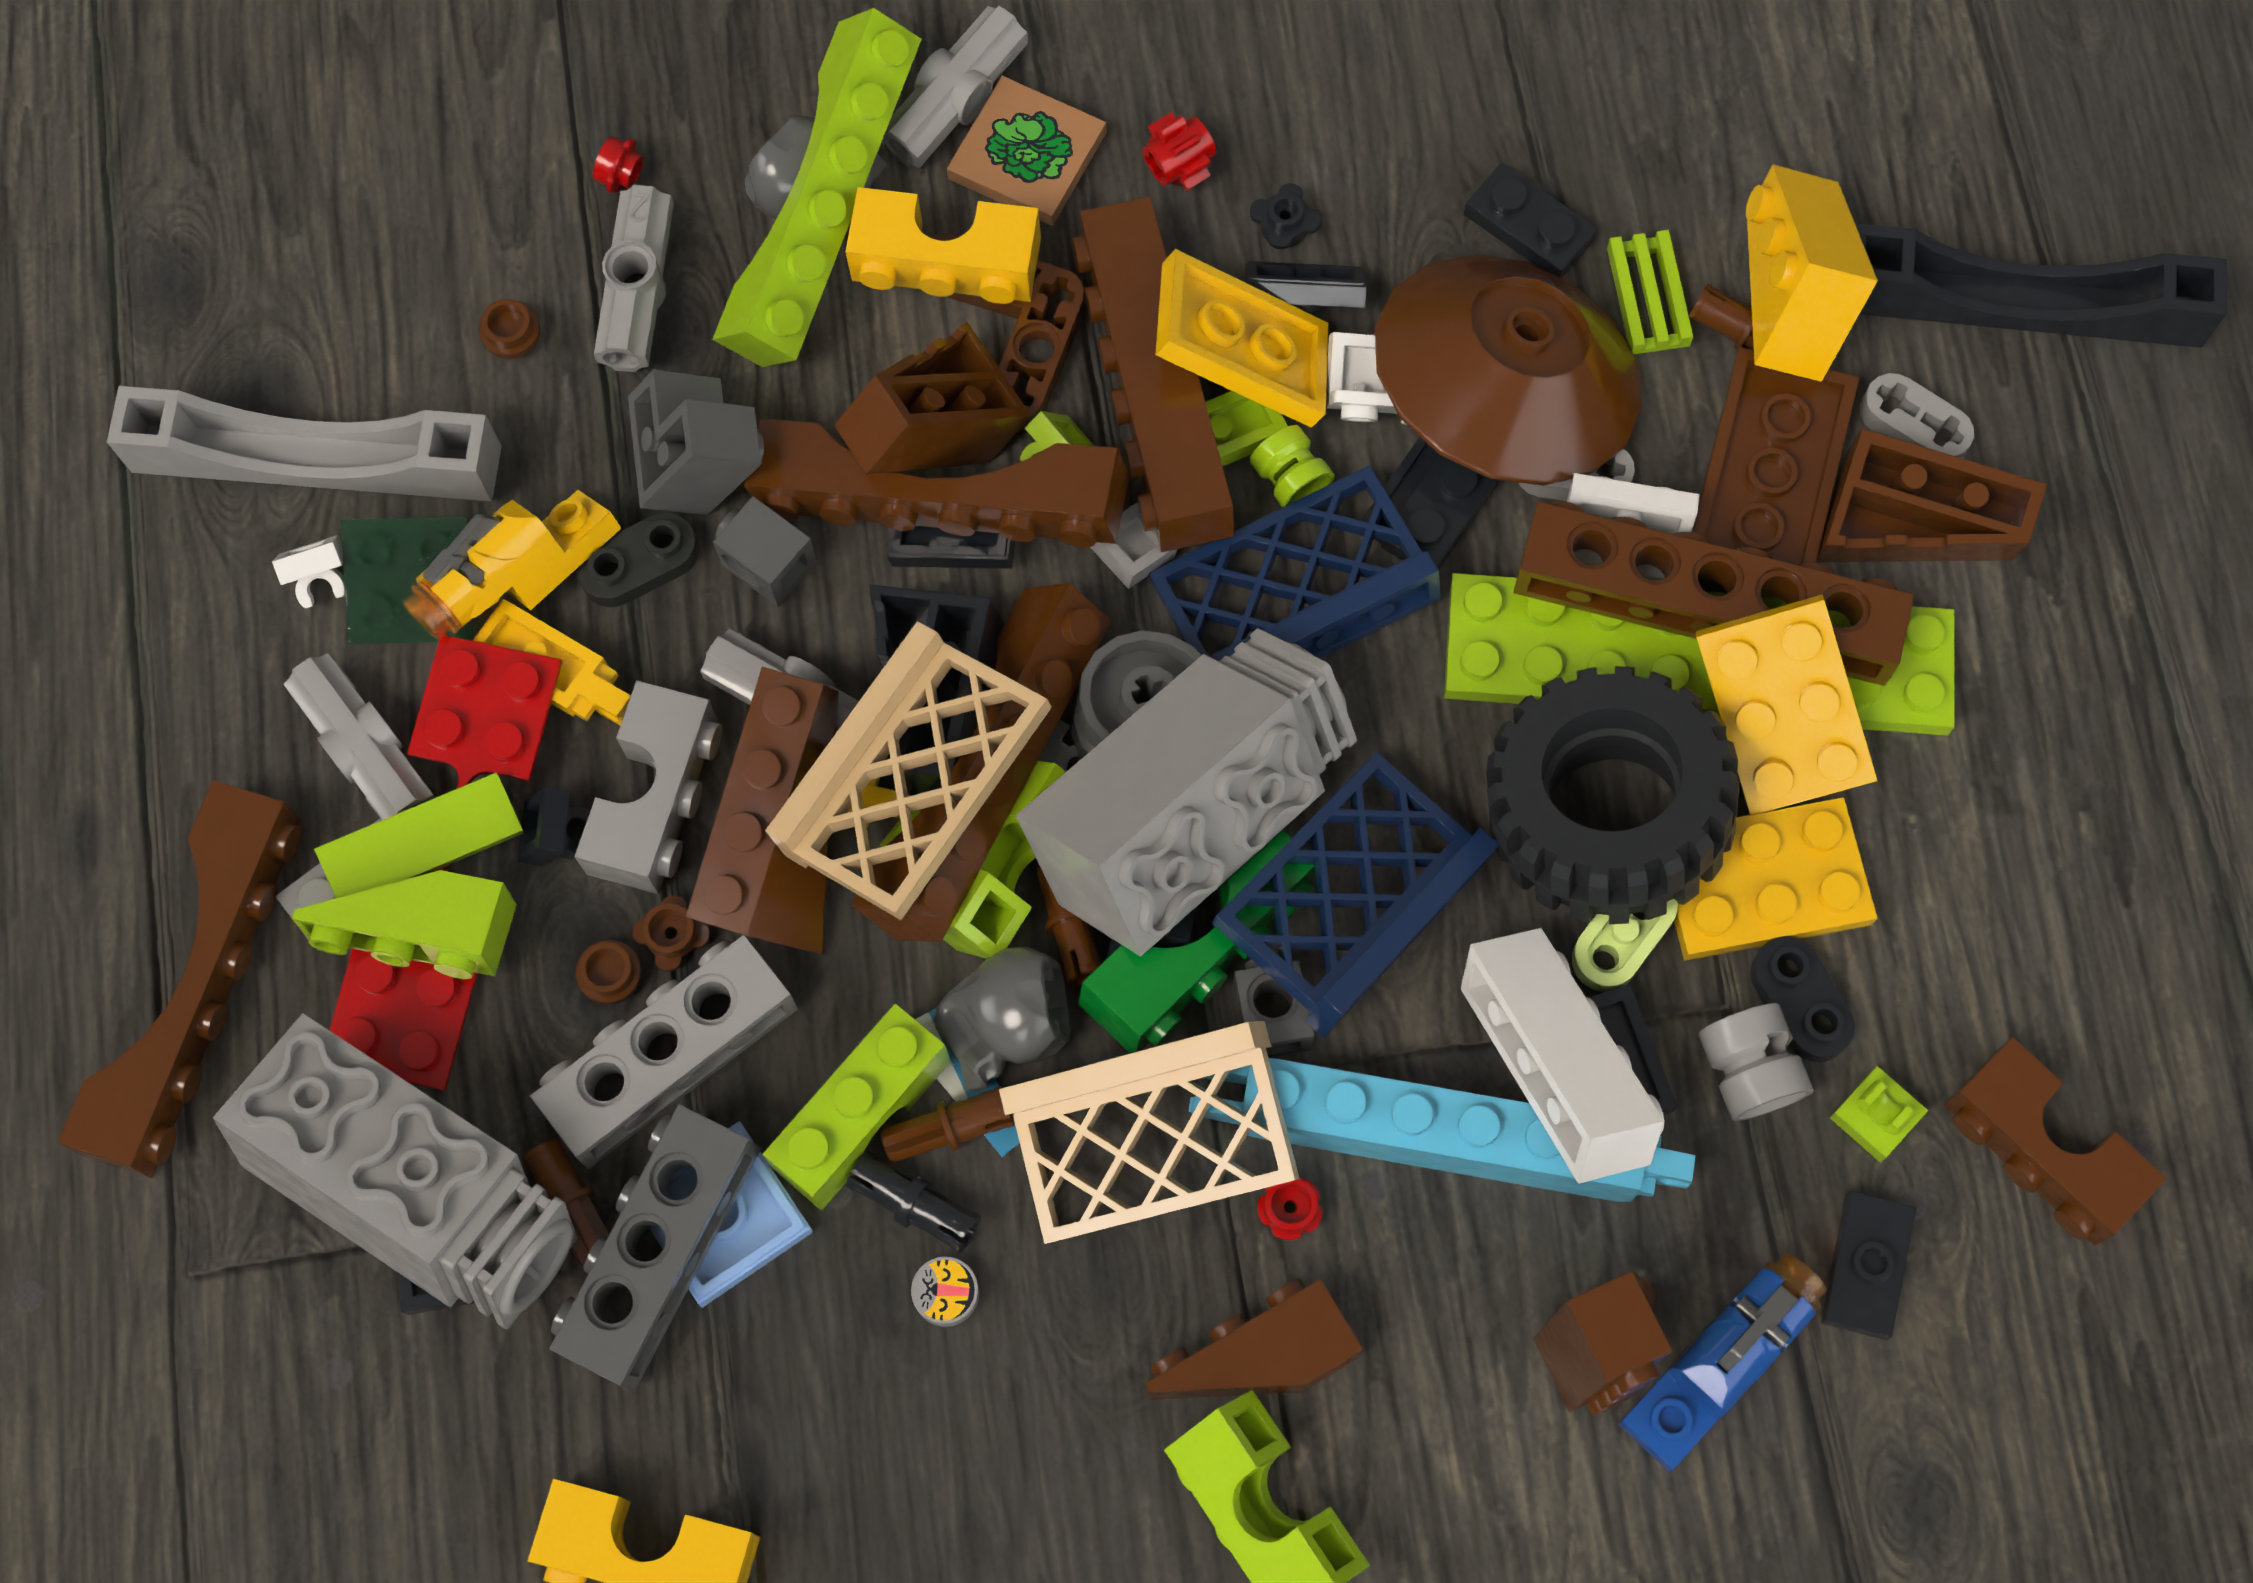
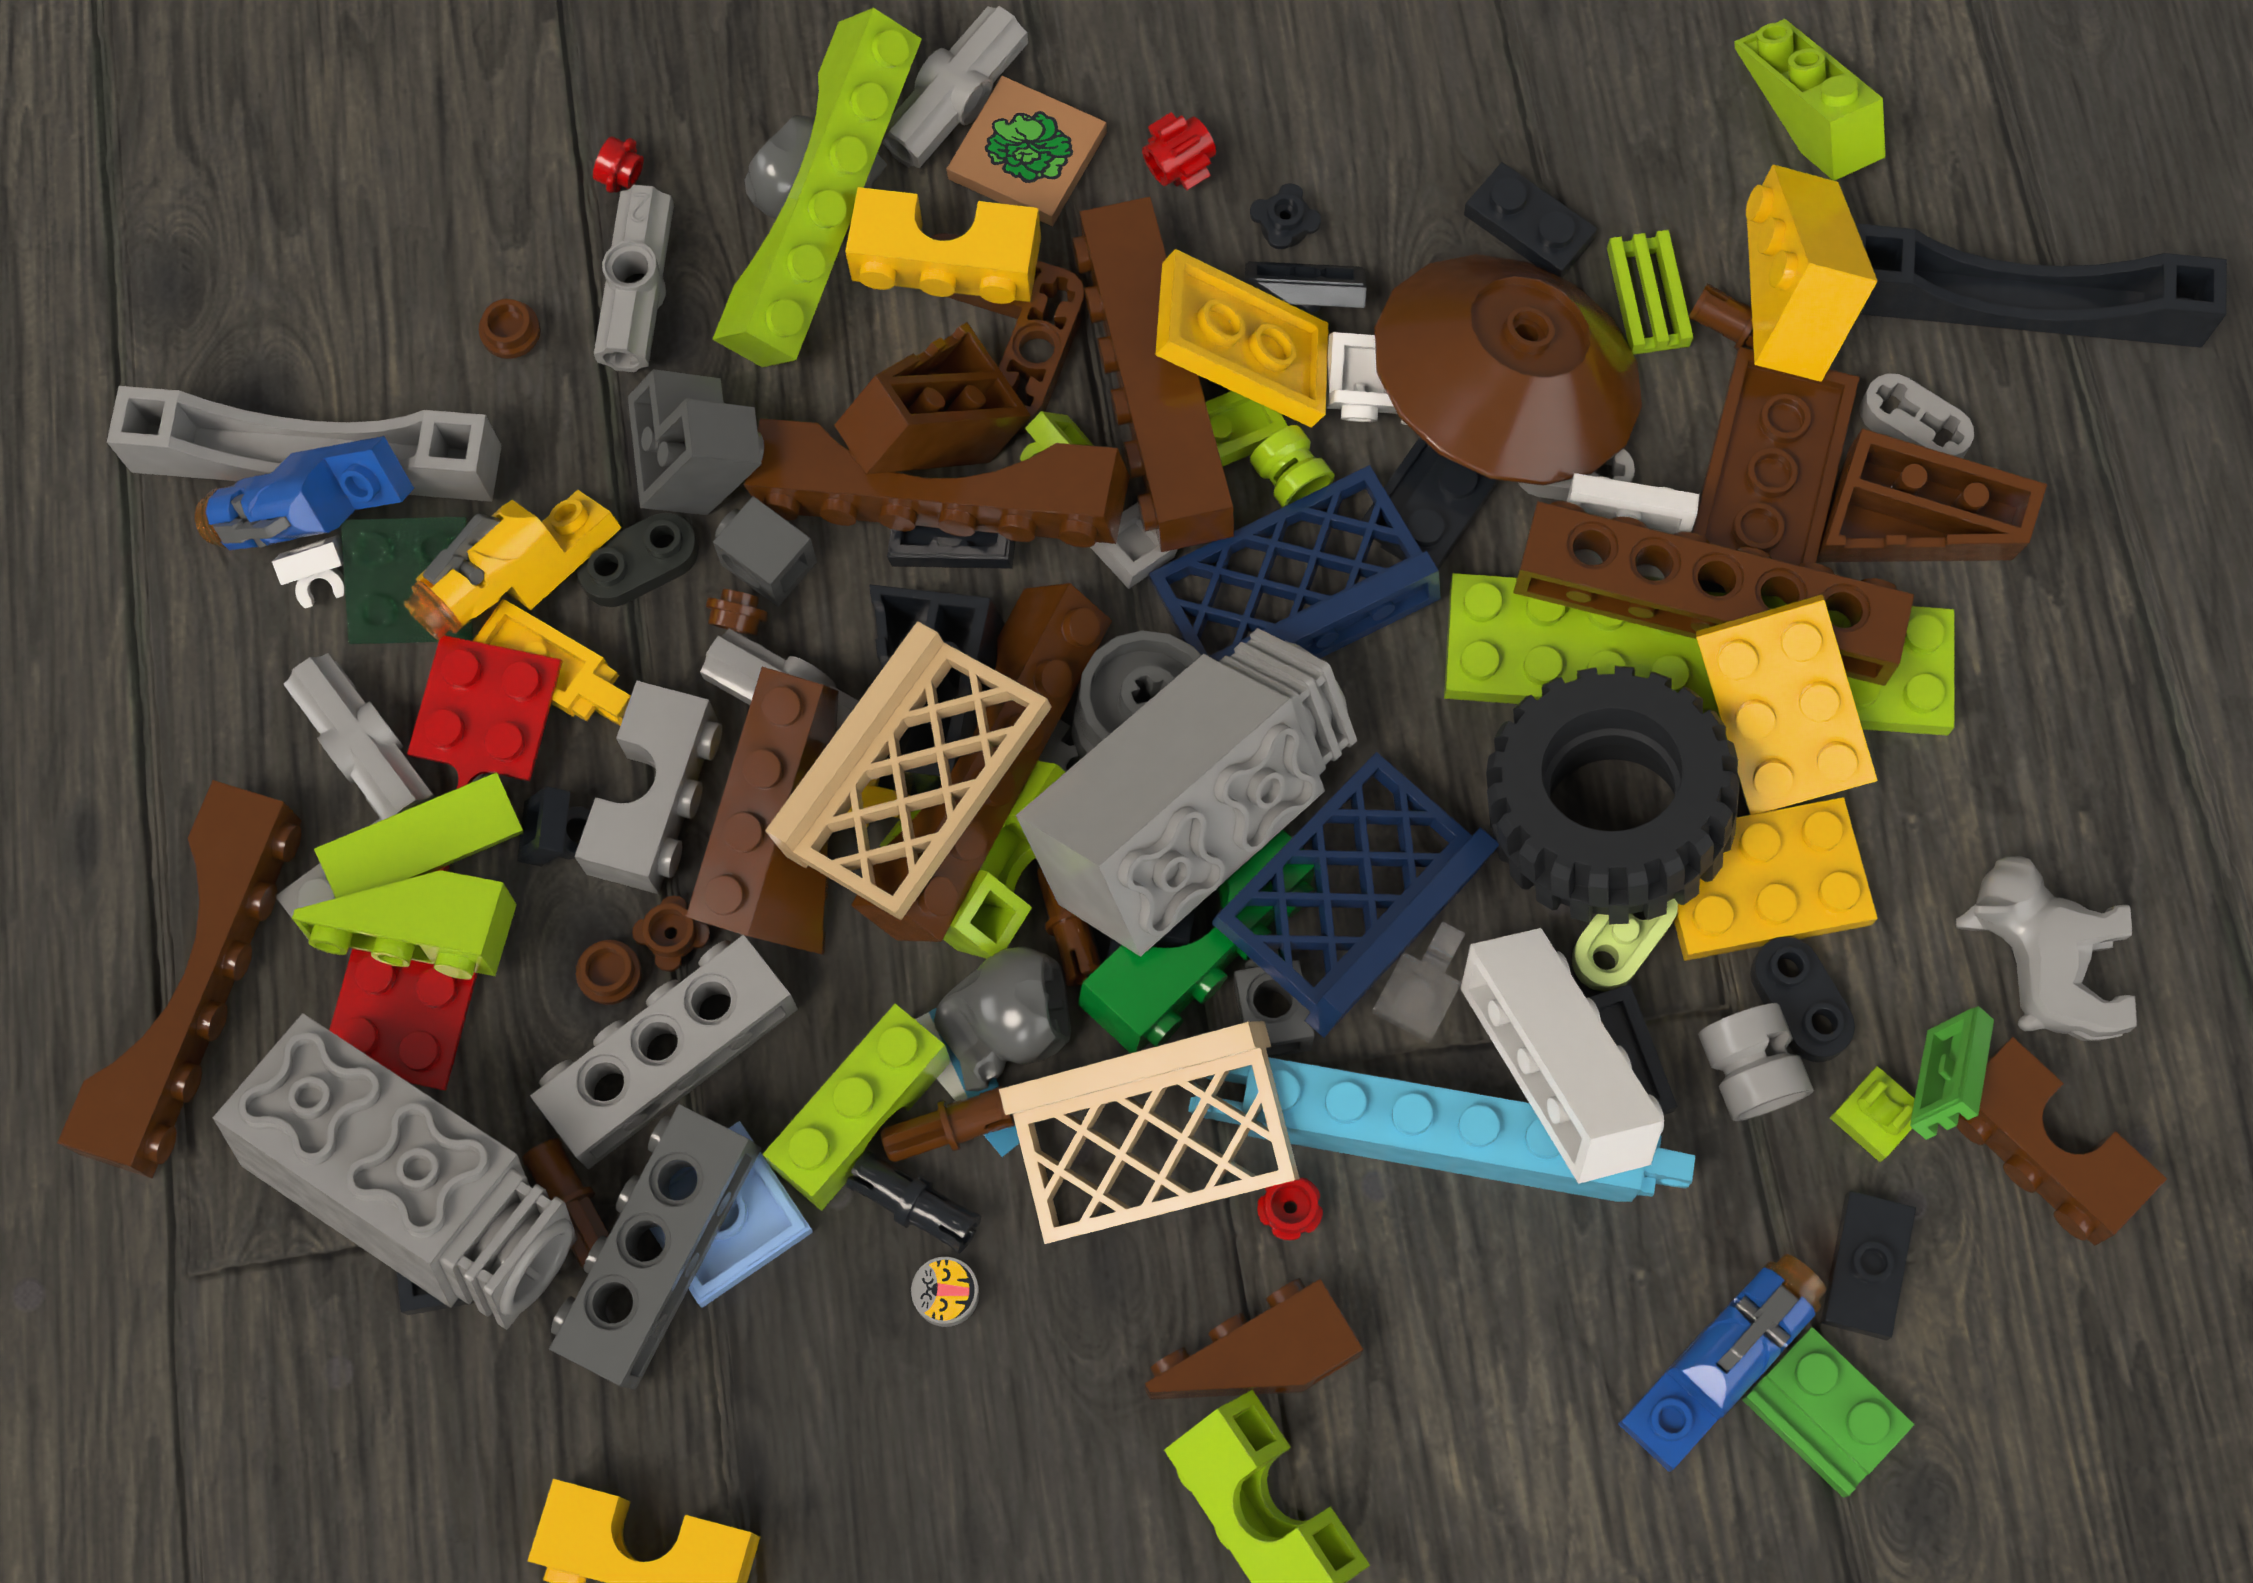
(303, 495): none -> blue plate
(736, 611): none -> reddish brown plate
(1420, 990): none -> clear plate
(1604, 1344): reddish brown wedge -> none
(1817, 99): none -> lime slope
(1828, 1412): none -> bright green plate
(1952, 1072): none -> bright green tile
(2052, 951): none -> light grey animal

